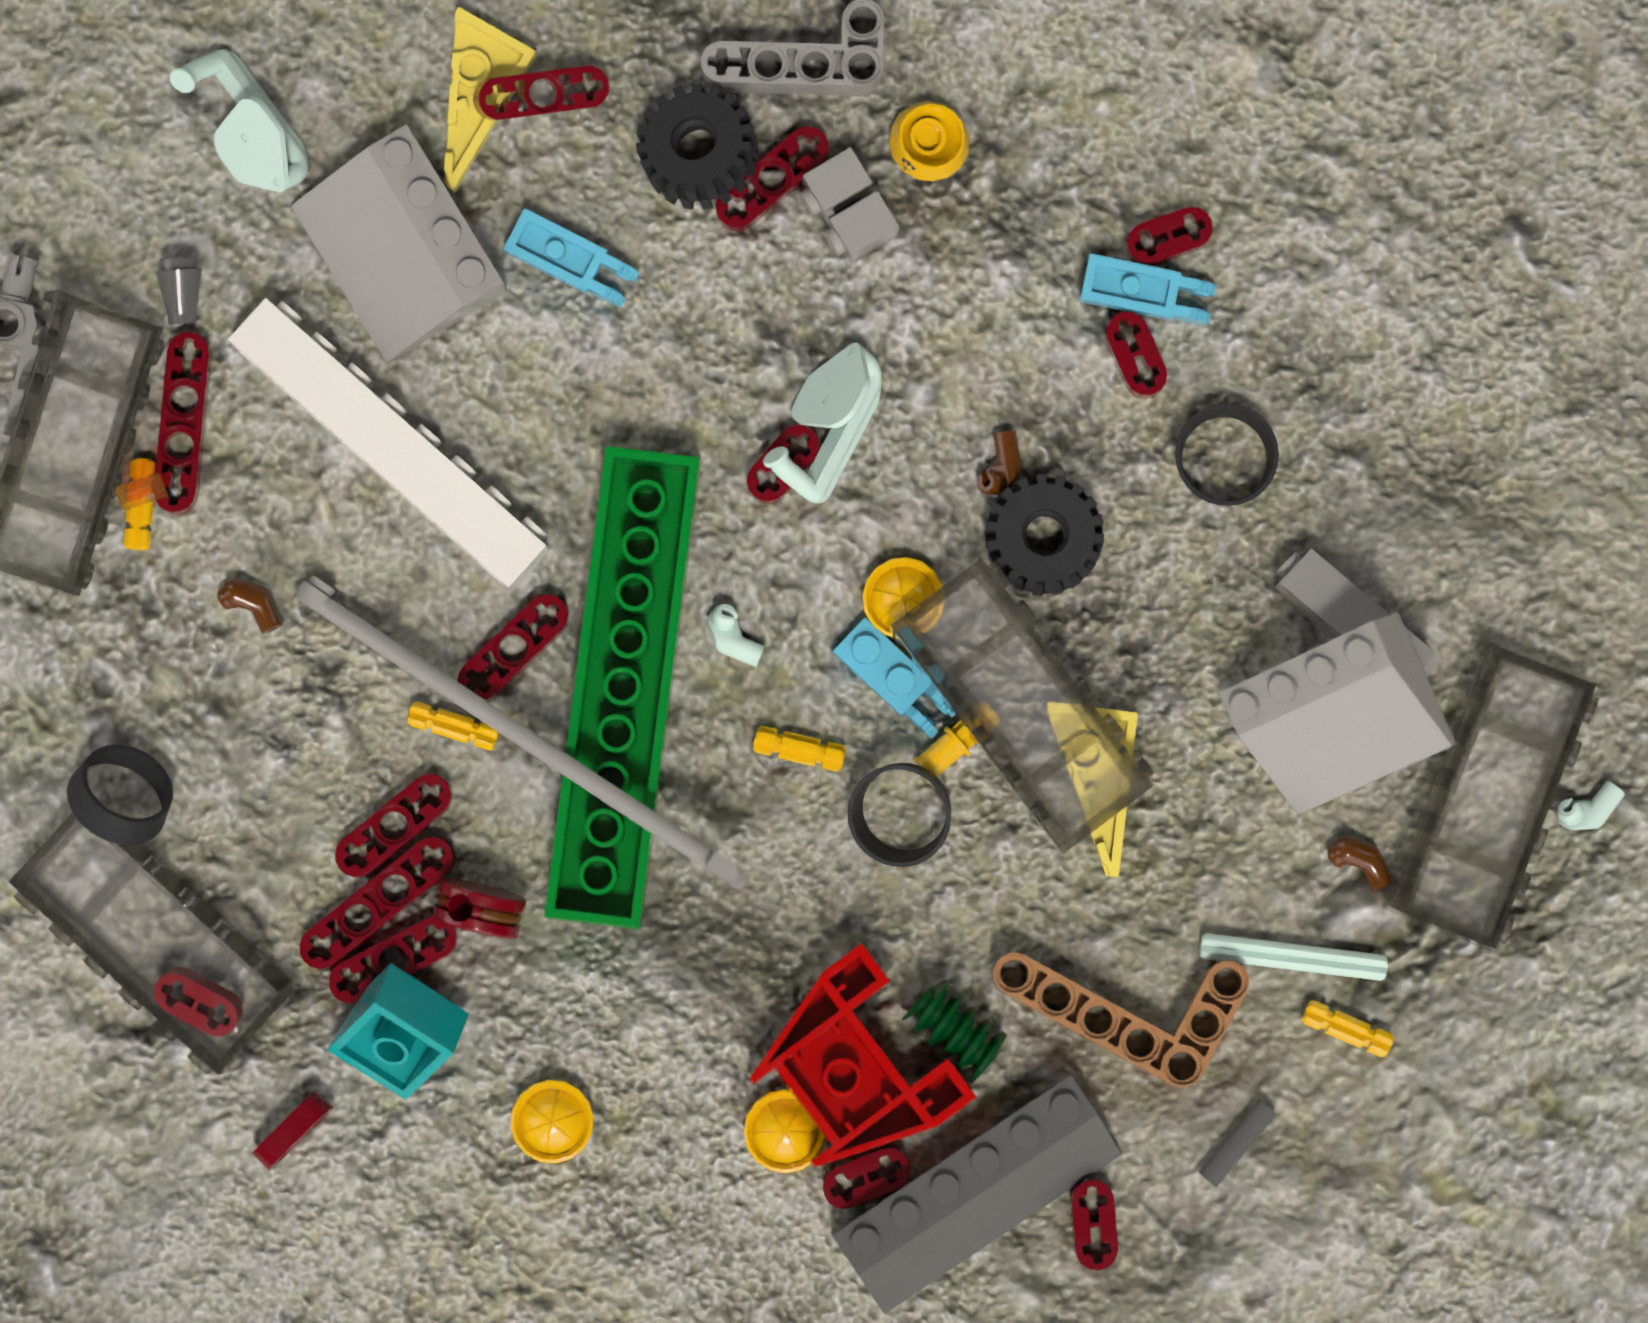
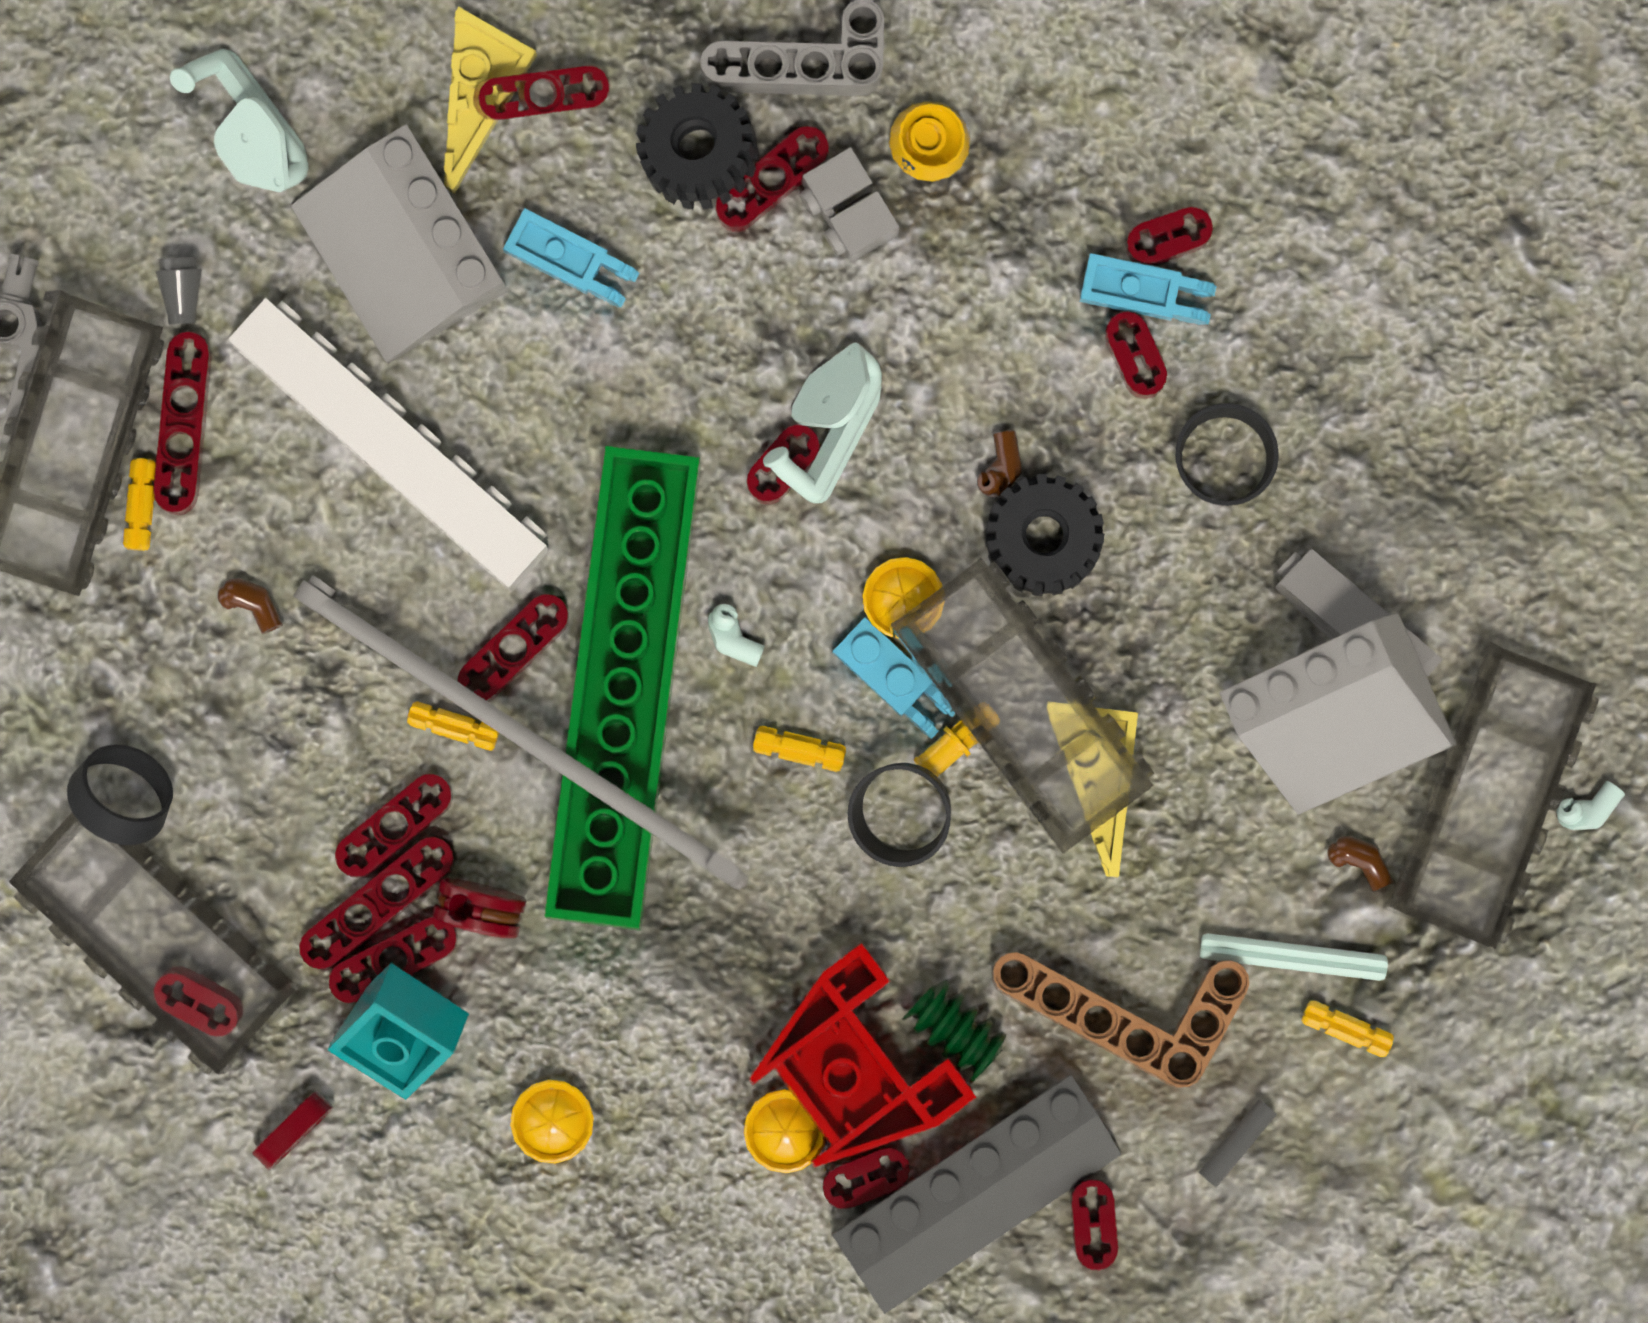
(141, 491): clear orange tile -> none

